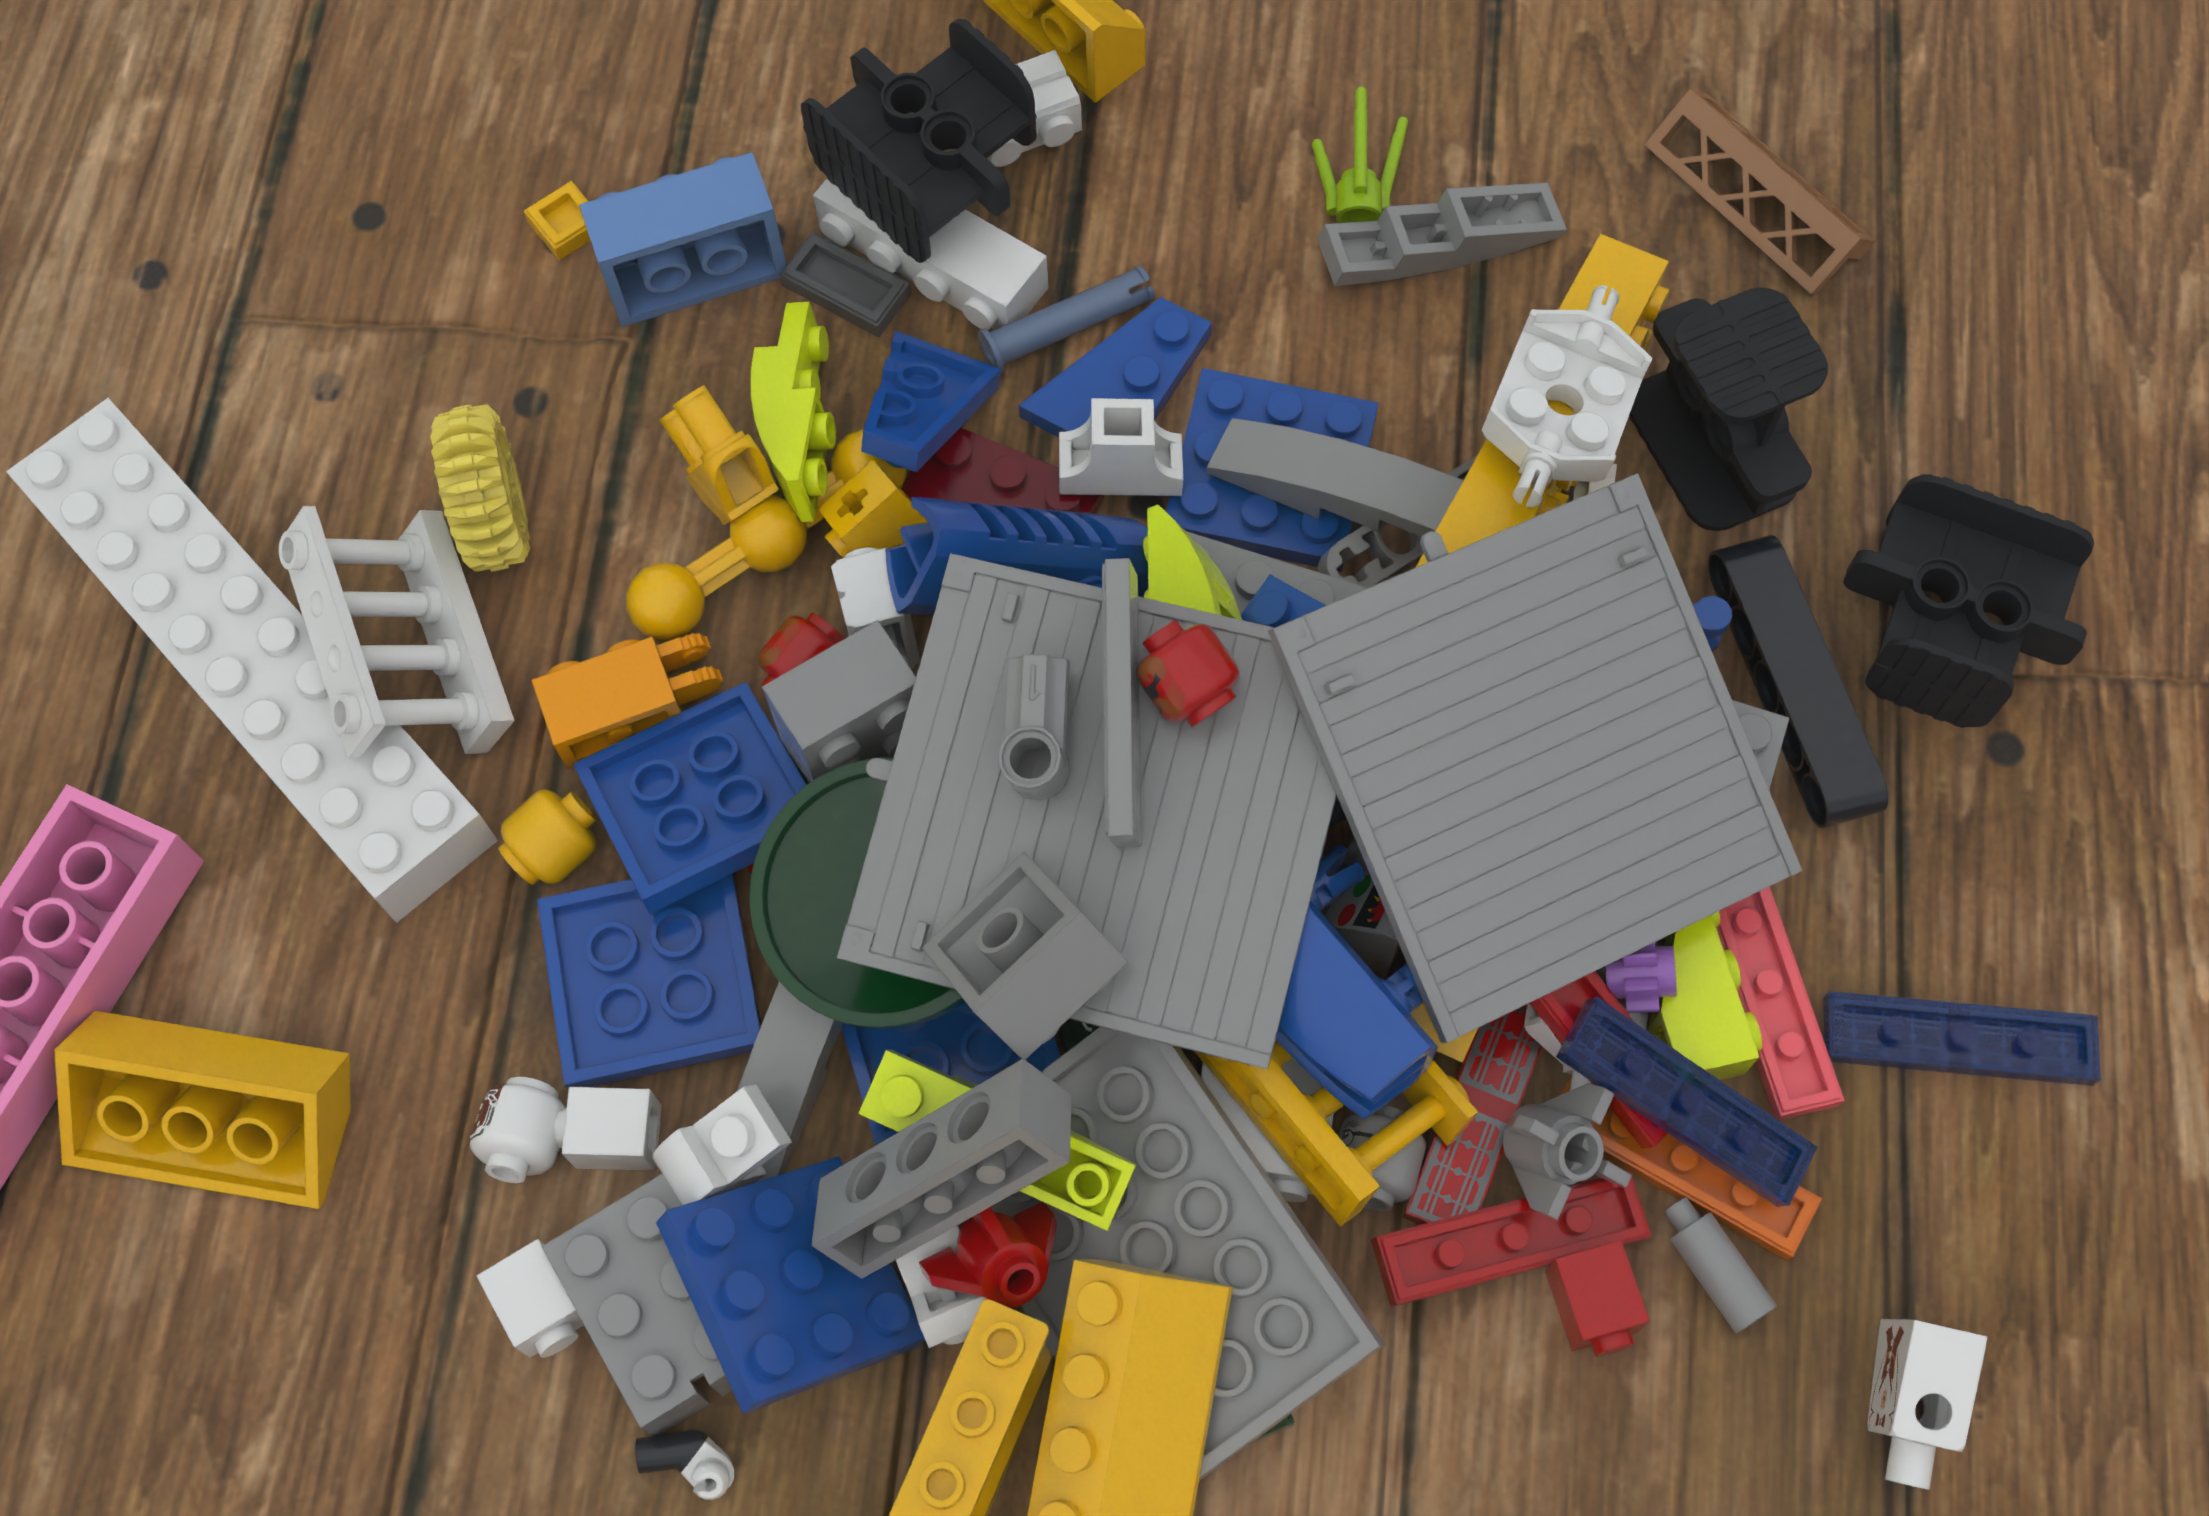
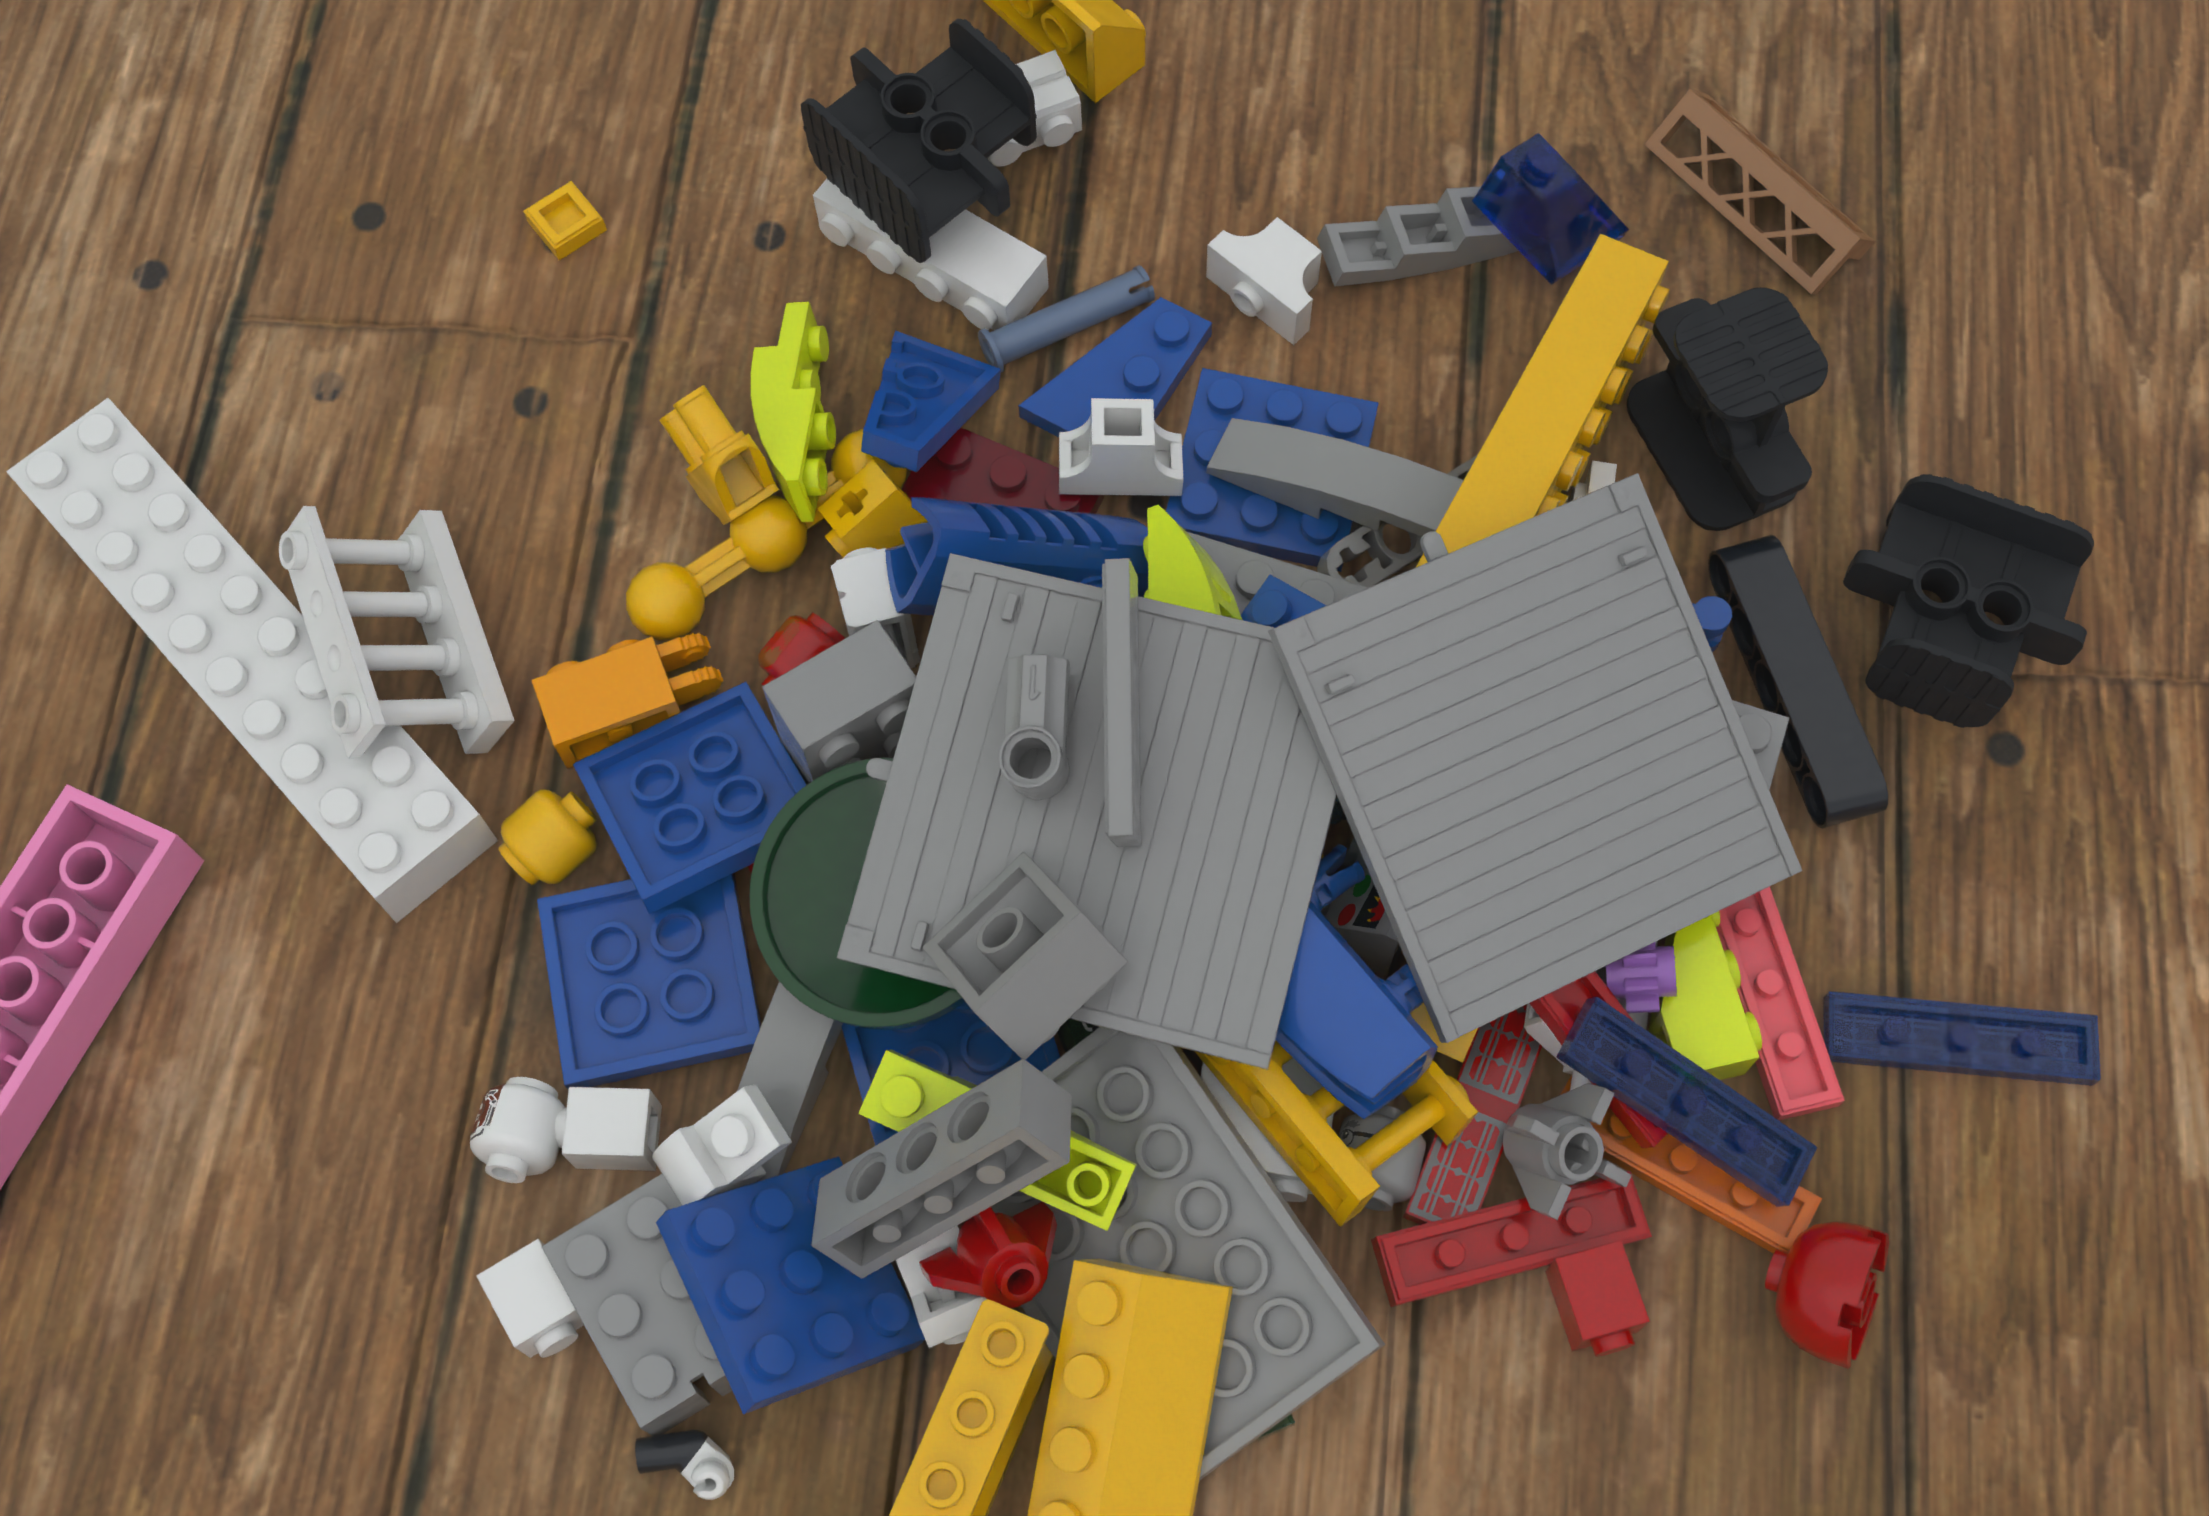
(202, 1108): yellow slope -> none
(480, 488): light yellow gear -> none
(685, 238): medium blue brick -> none
(845, 284): dark grey tile -> none
(1187, 672): red head -> none
(1268, 276): none -> white brick
(1359, 193): lime plant -> none
(1546, 208): none -> clear blue slope
(1571, 360): white plate -> none
(1719, 1266): light grey cylinder -> none
(1828, 1288): none -> red cylinder
(1926, 1365): white torso -> none

